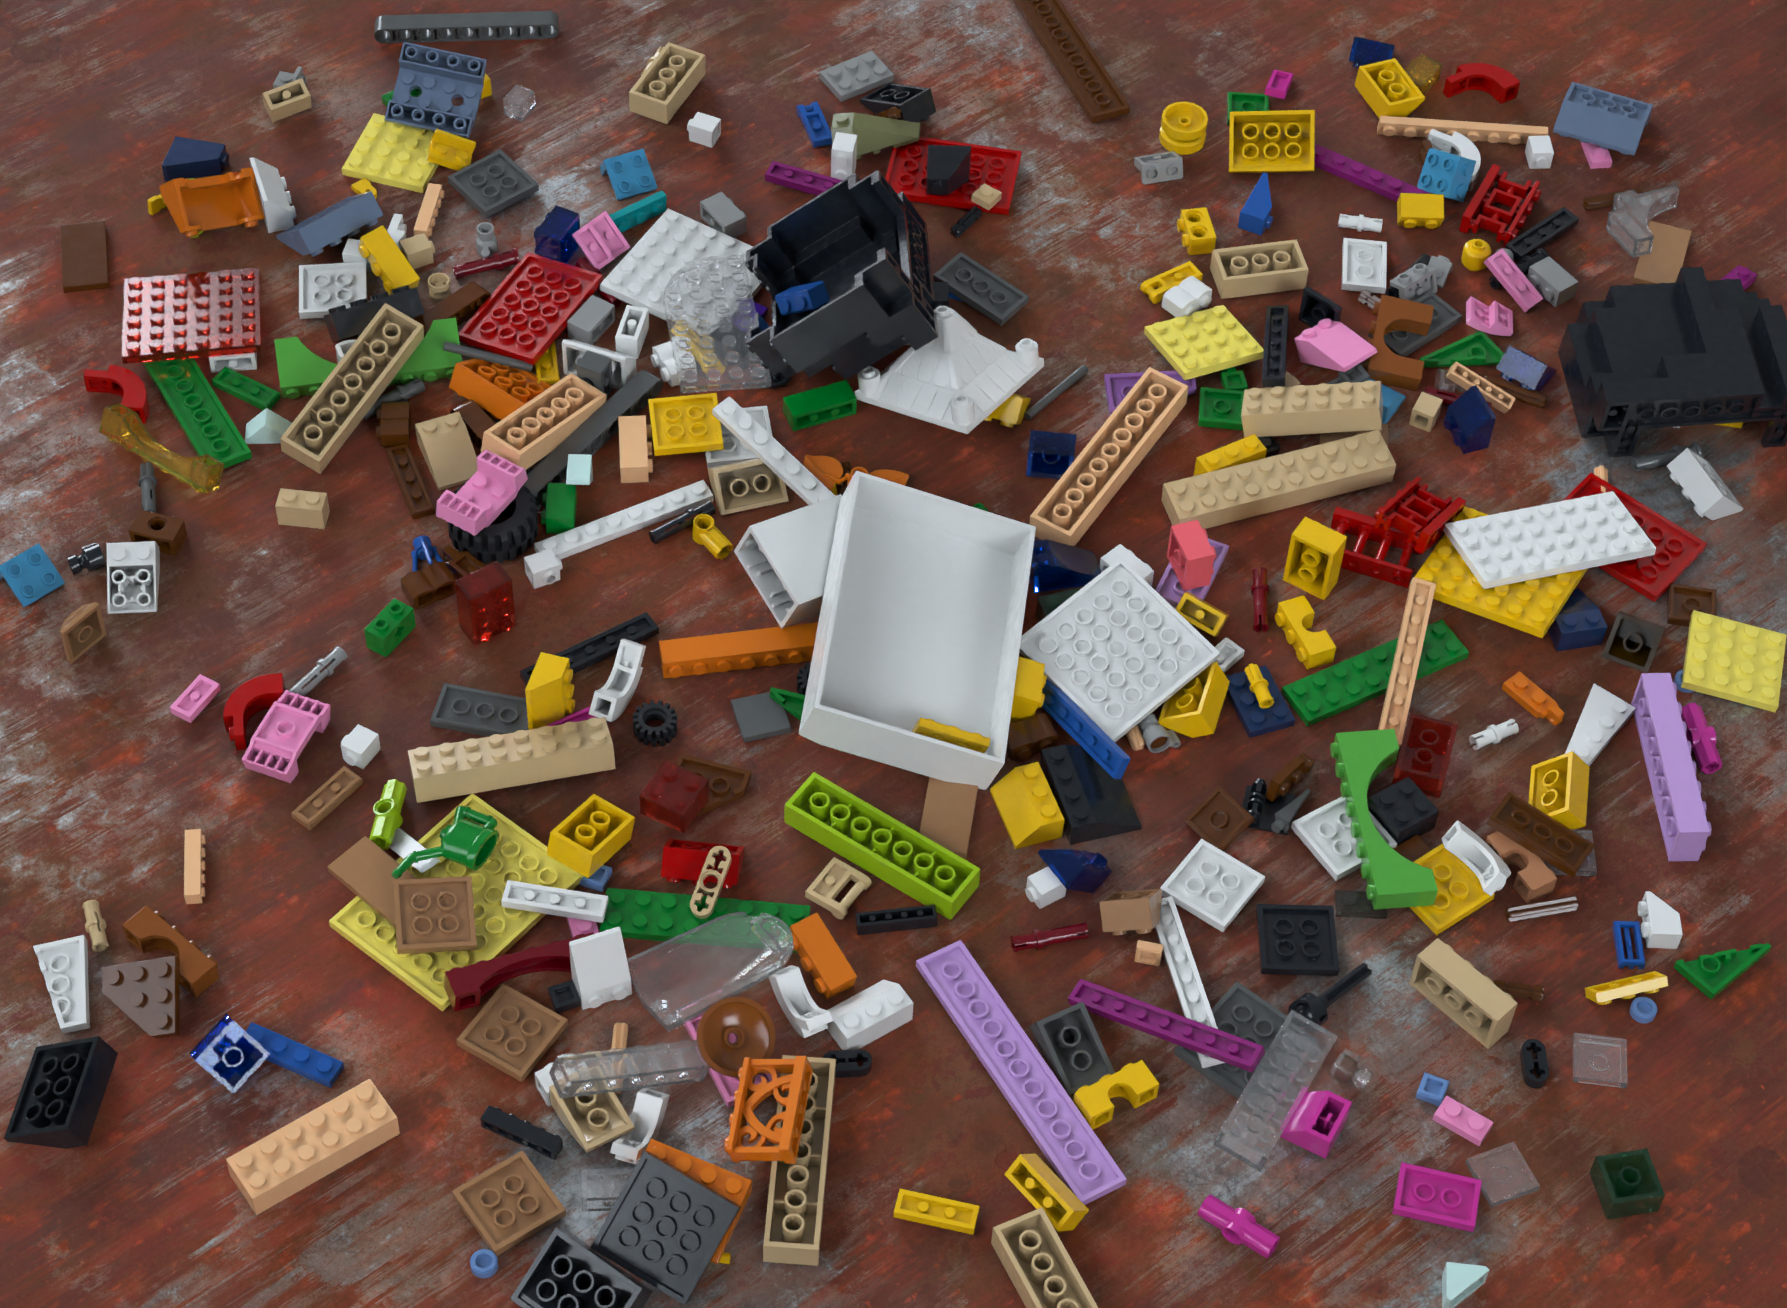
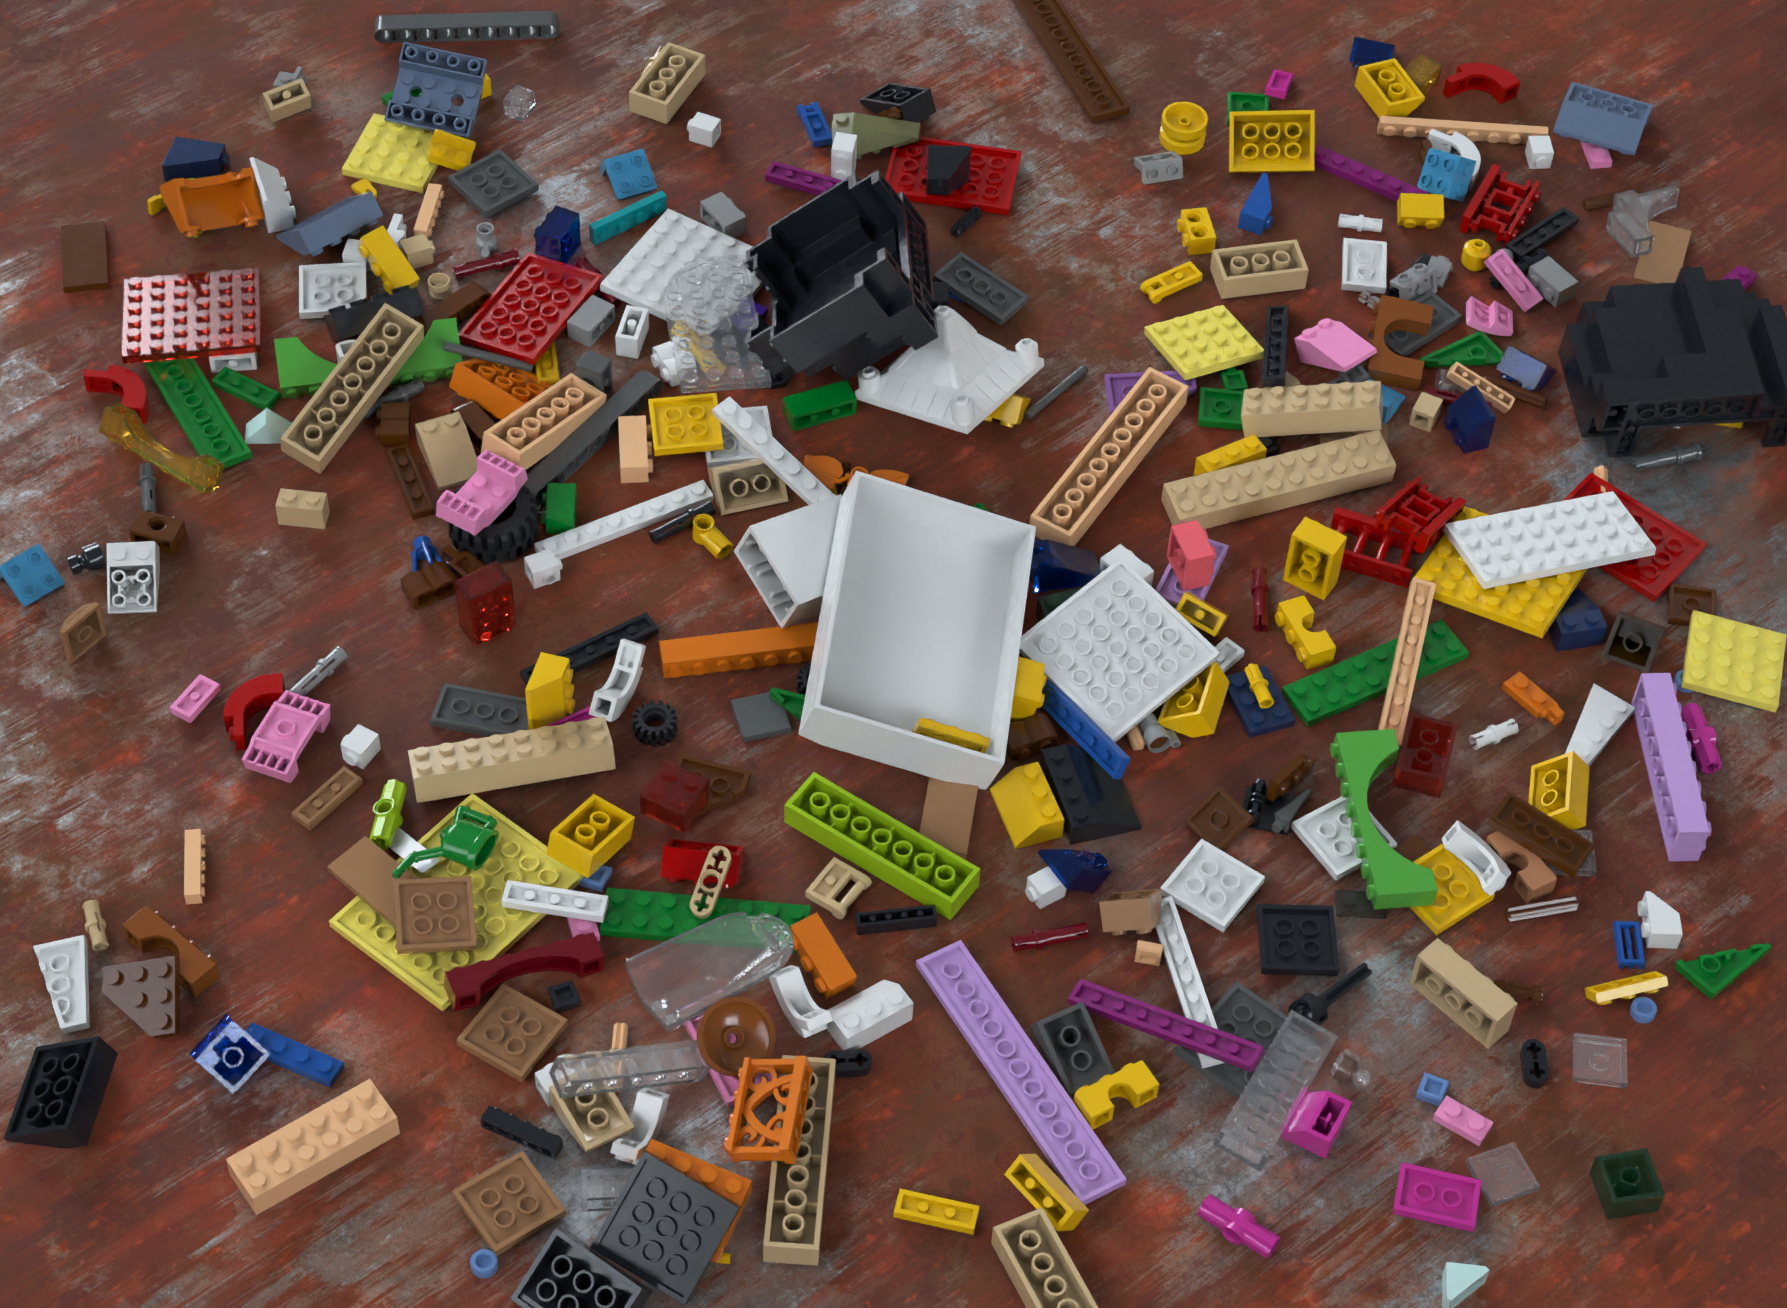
(390, 627): green brick -> none
(579, 469): light aqua slope -> none
(600, 968): white slope -> none
(601, 240): bright pink slope -> none
(622, 365): white slope -> none
(802, 298): blue brick -> none
(856, 76): light grey plate -> none
(986, 196): tan plate -> none
(1050, 453): clear blue slope -> none
(1187, 297): white brick -> none
(1317, 307): black slope -> none
(1403, 810): black brick -> none
(1703, 486): white slope -> none

